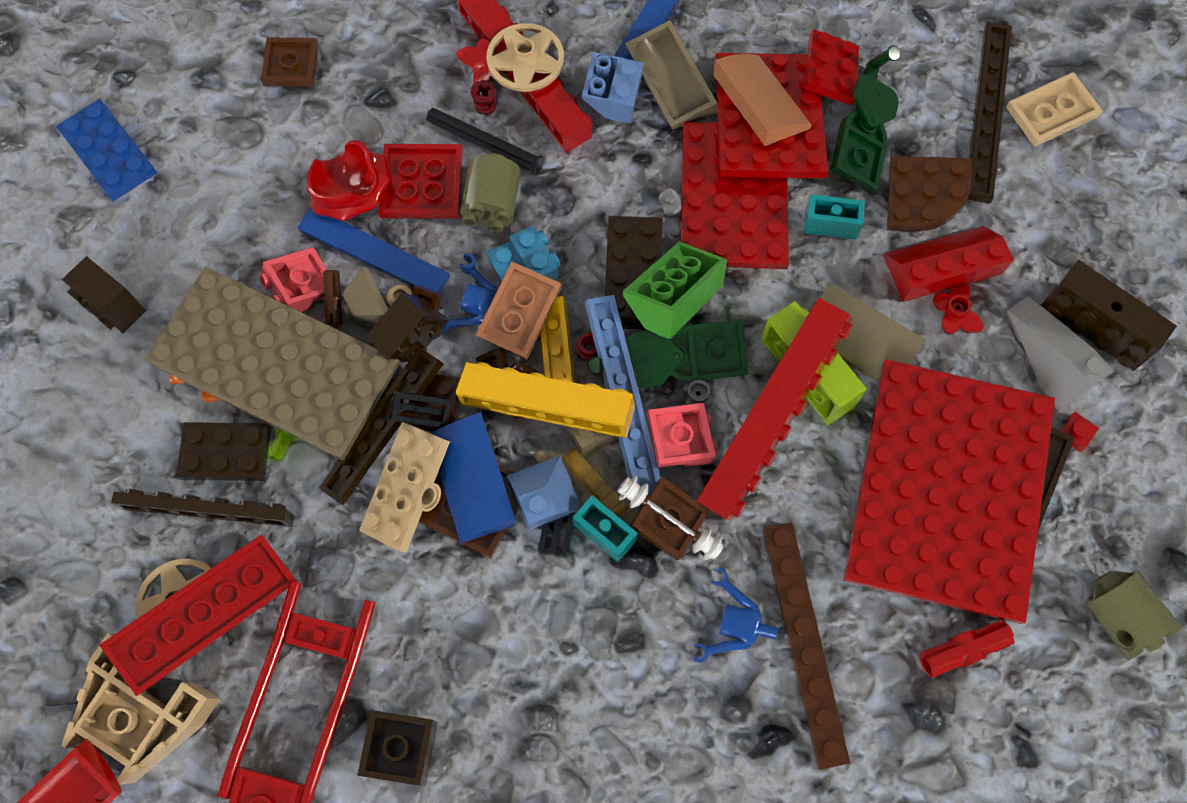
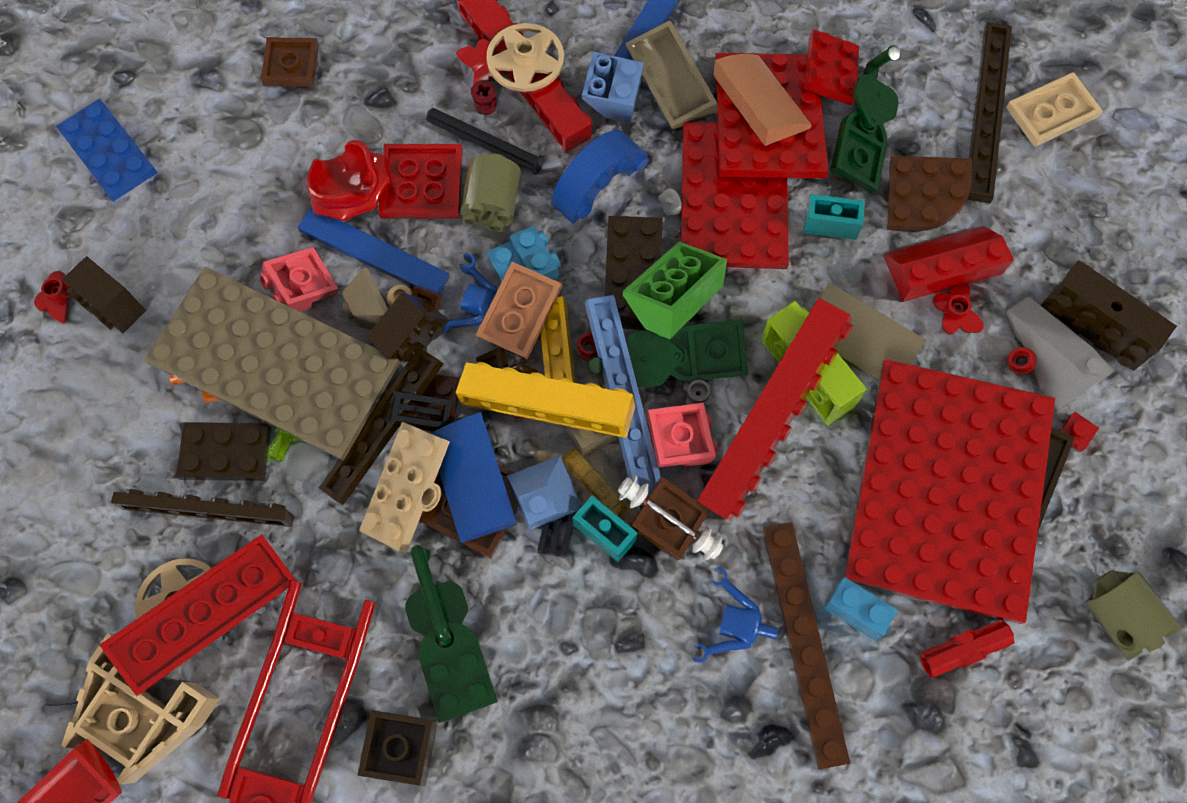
(54, 297): none -> red animal
(332, 297): reddish brown axle -> none
(453, 674): none -> dark green plate
(593, 171): none -> blue brick
(860, 609): none -> dark azure brick
(1018, 353): none -> red plate

